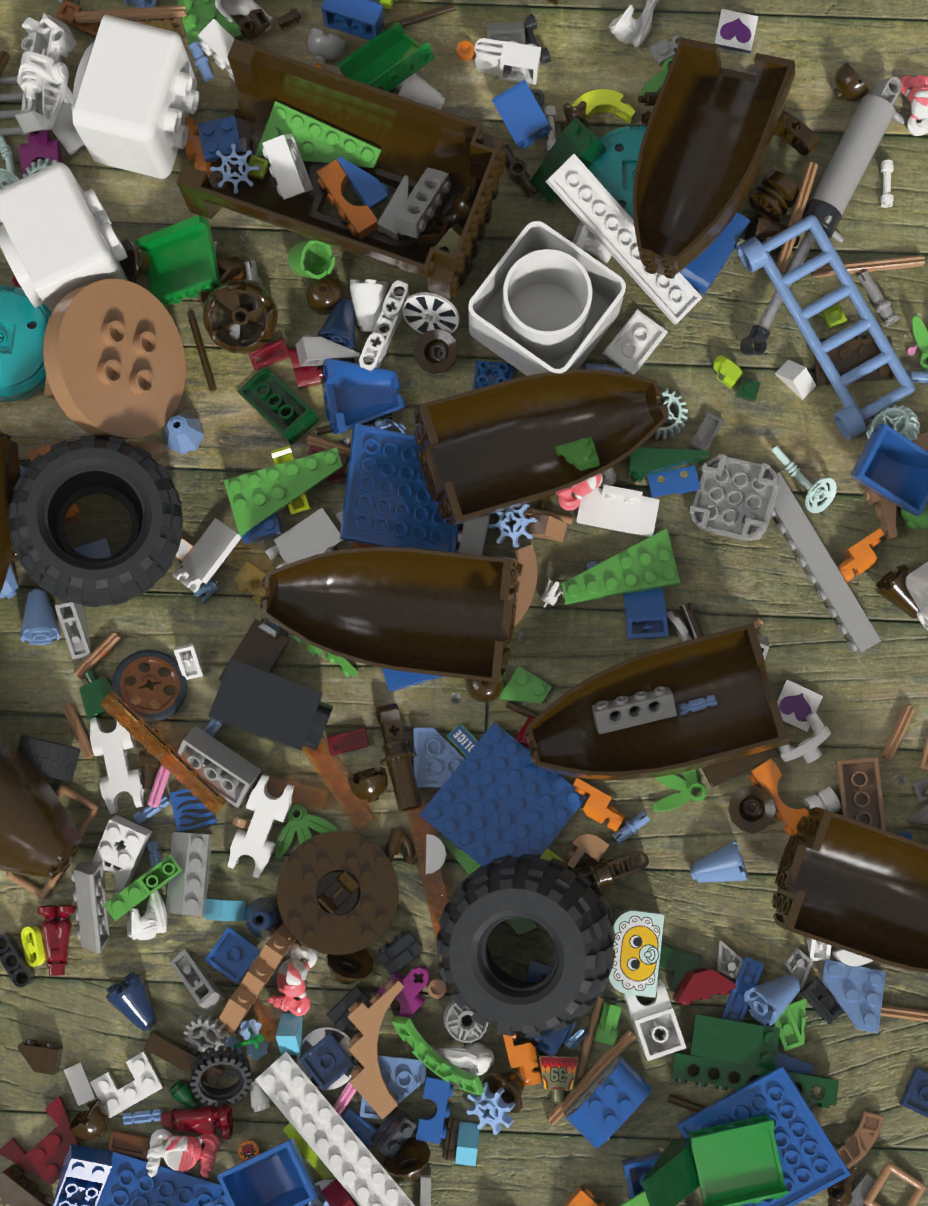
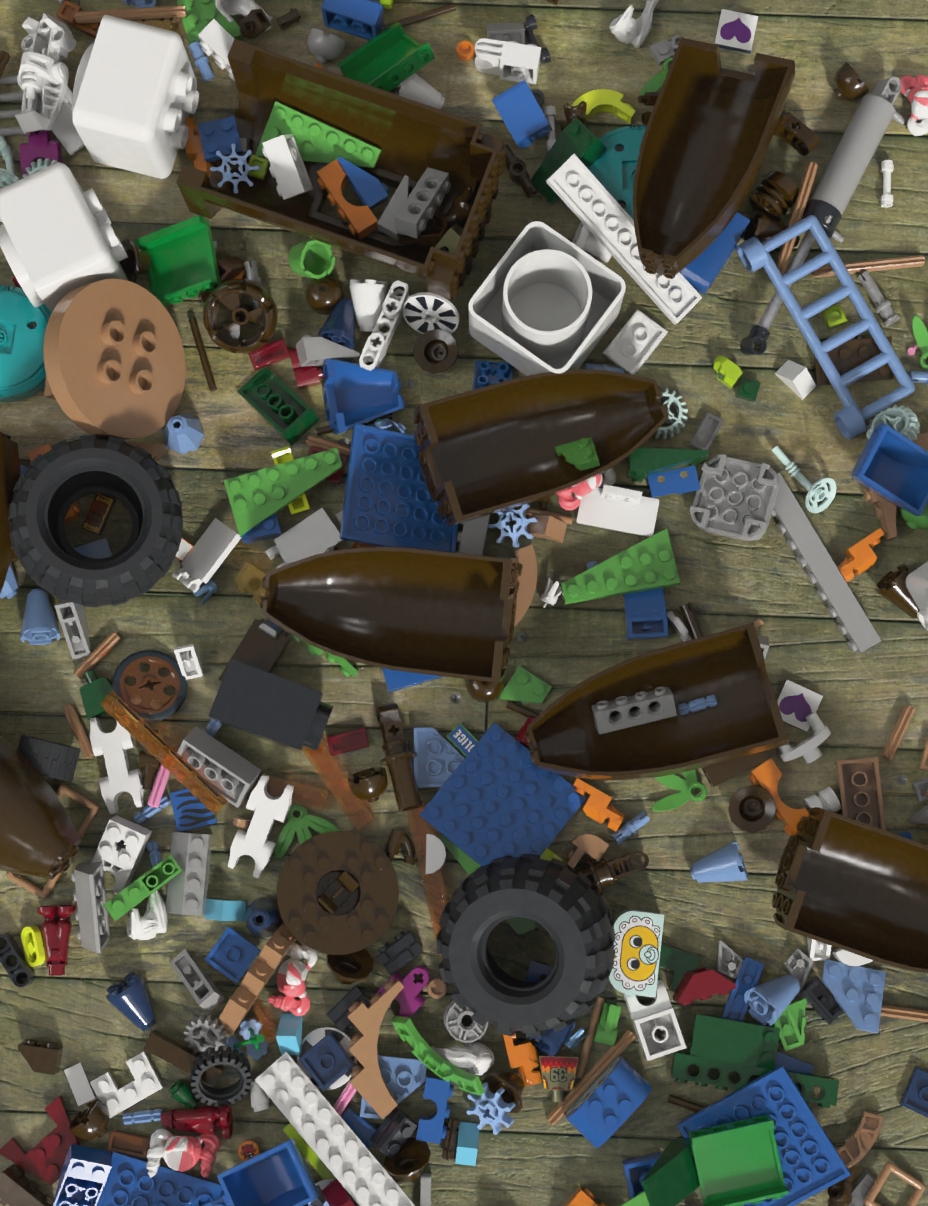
(98, 513): none -> reddish brown tile

